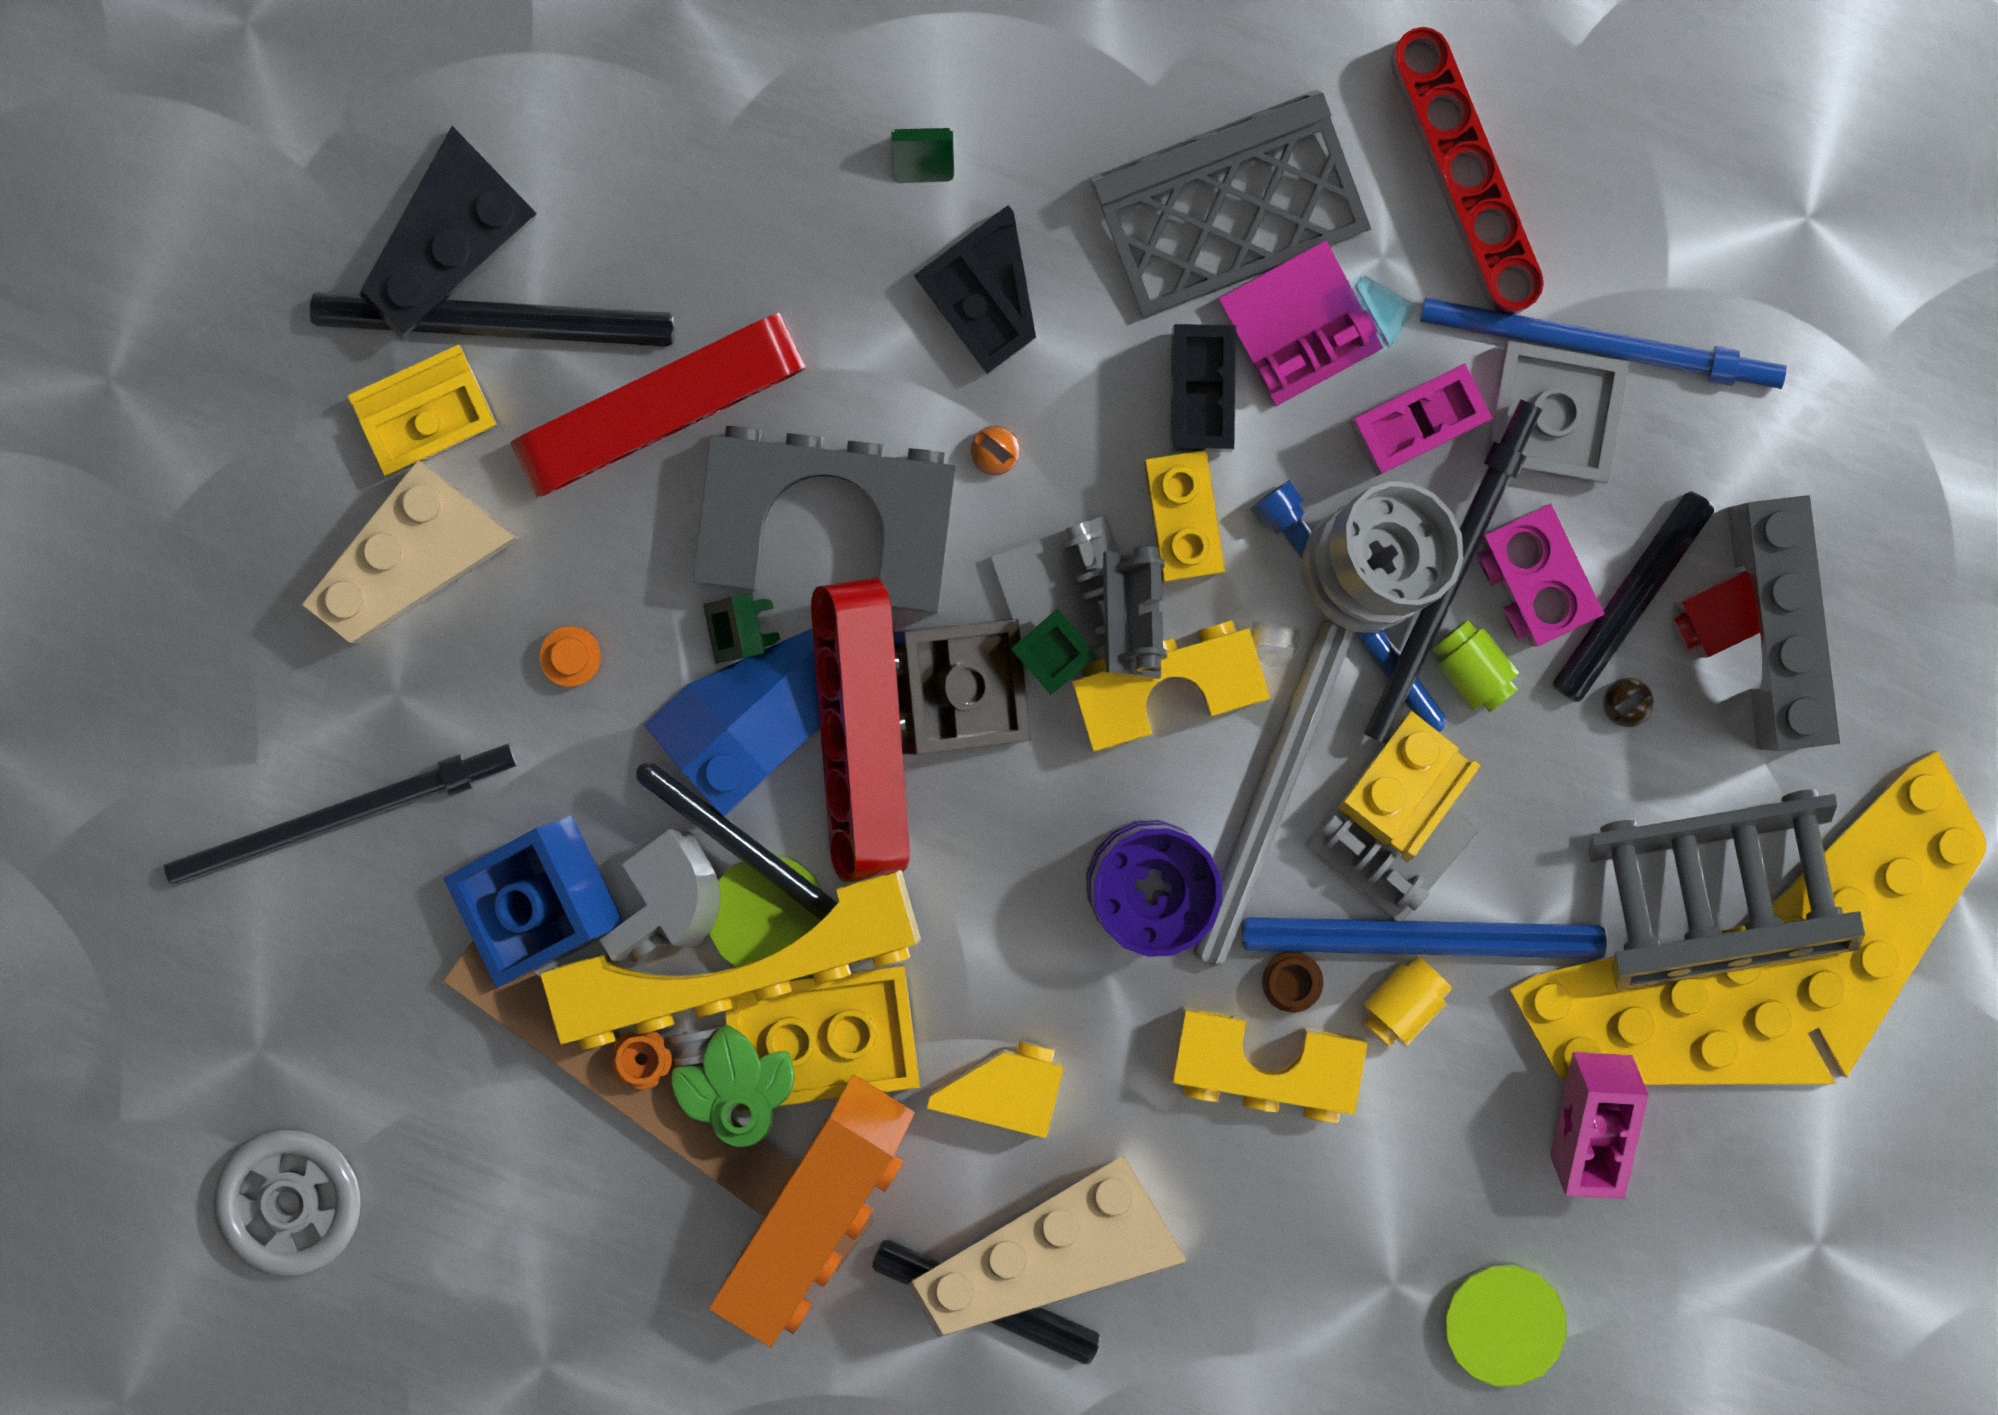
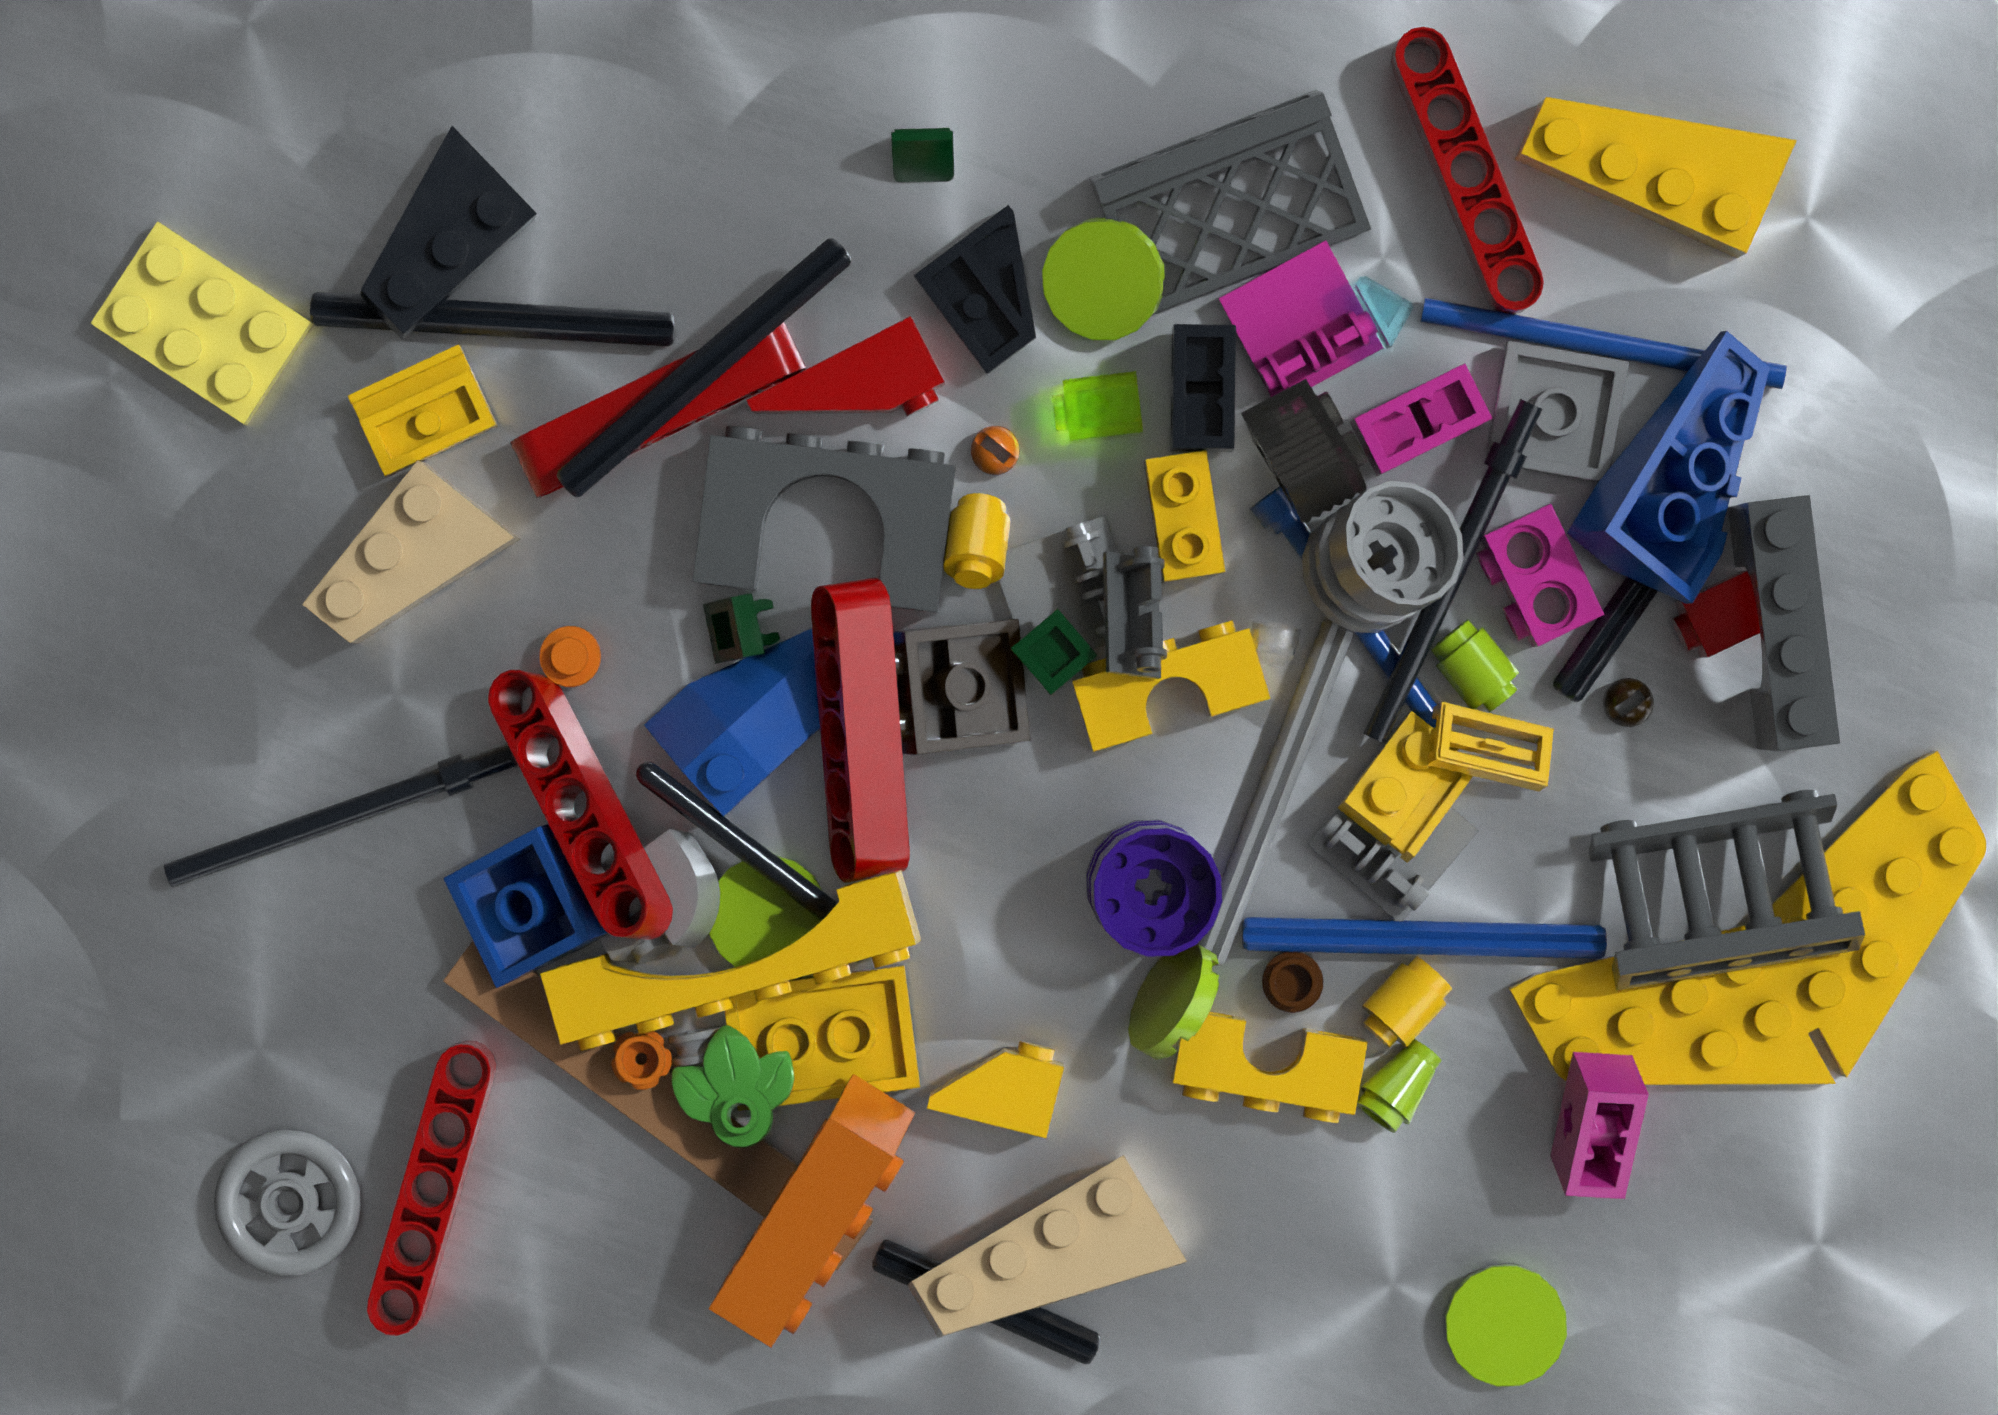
(202, 323): none -> light yellow plate
(414, 1212): none -> red beam
(604, 817): none -> red beam
(704, 367): none -> black axle
(869, 377): none -> red slope
(977, 541): none -> yellow brick
(1098, 407): none -> clear neon green brick
(1103, 279): none -> lime tile
(1173, 1001): none -> lime tile
(1305, 450): none -> clear smoke brick
(1399, 1086): none -> lime cone
(1444, 738): none -> yellow tile
(1668, 170): none -> yellow wedge
(1670, 489): none -> blue wedge

